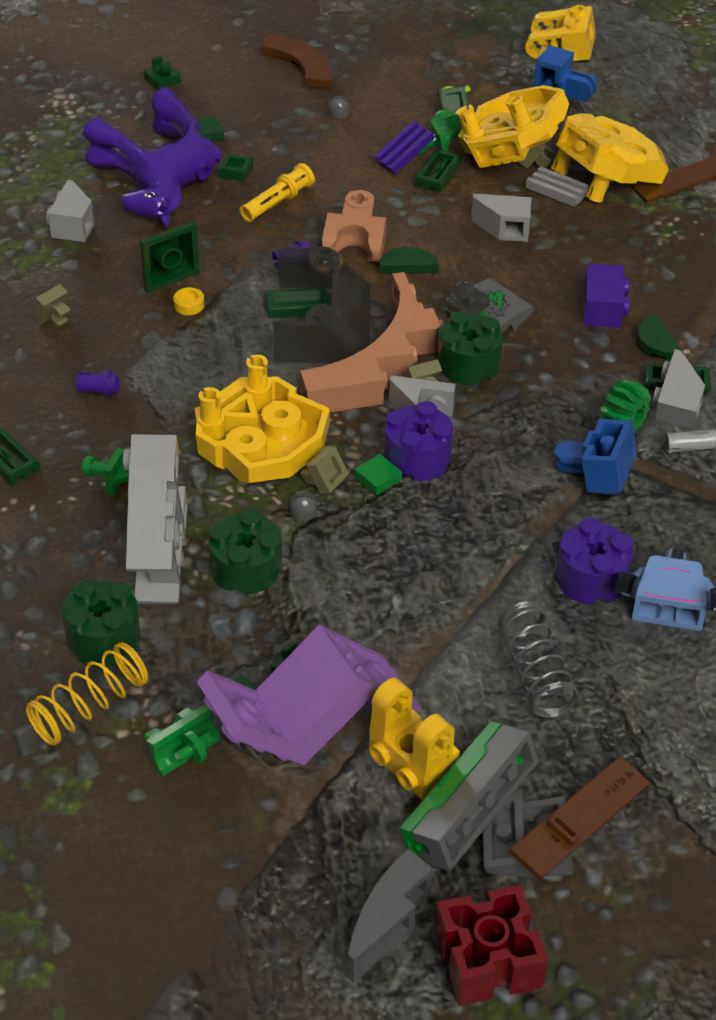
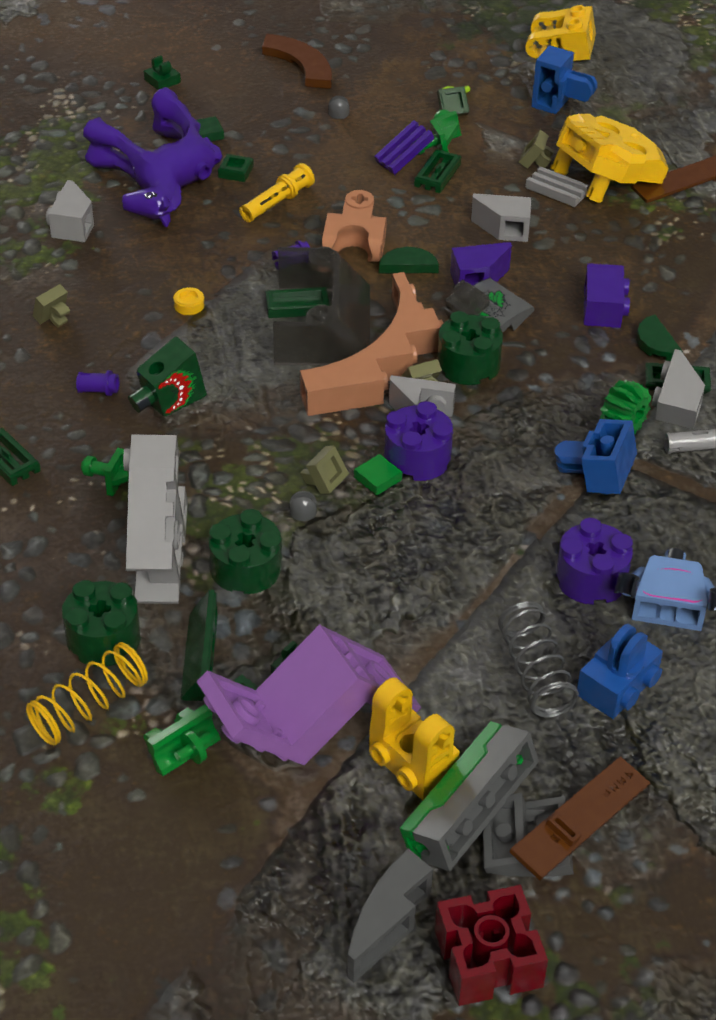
(169, 379): none -> dark green torso
(170, 257): dark green slope -> none
(199, 646): none -> dark green slope
(259, 426): yellow brick -> none
(480, 262): none -> dark purple slope
(511, 124): yellow brick -> none
(620, 672): none -> blue brick

